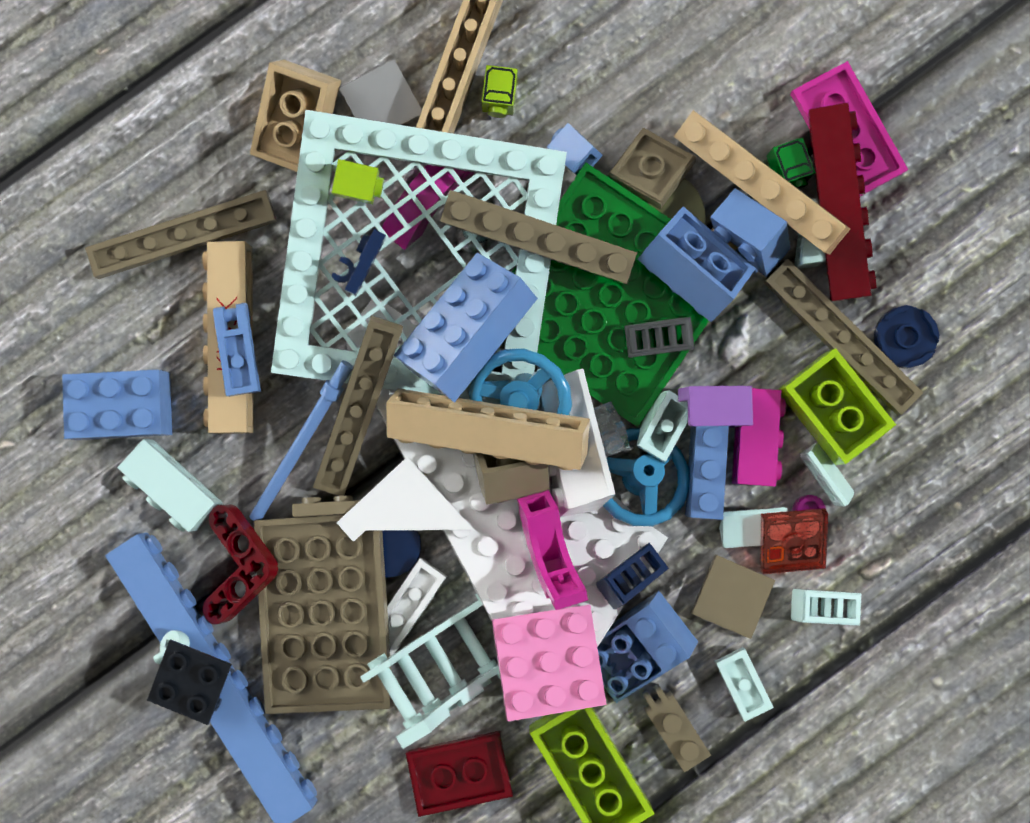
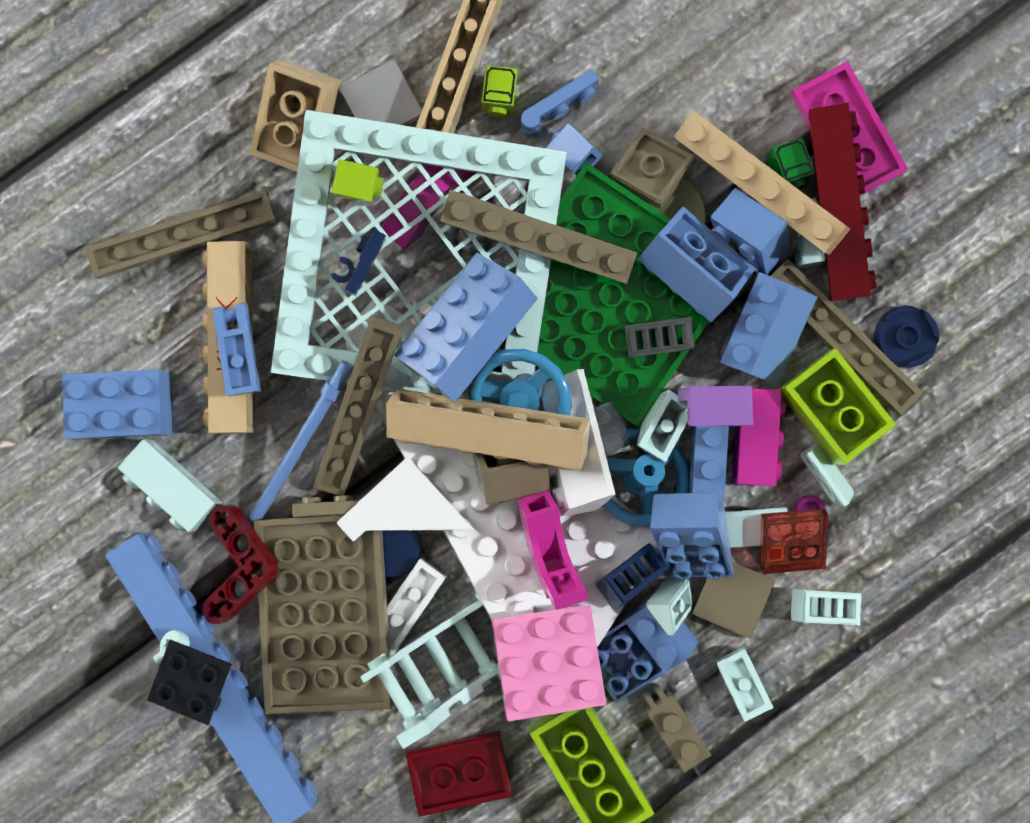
(558, 103): none -> medium blue plate
(671, 603): none -> light aqua slope
(692, 535): none -> medium blue slope
(768, 328): none -> medium blue slope

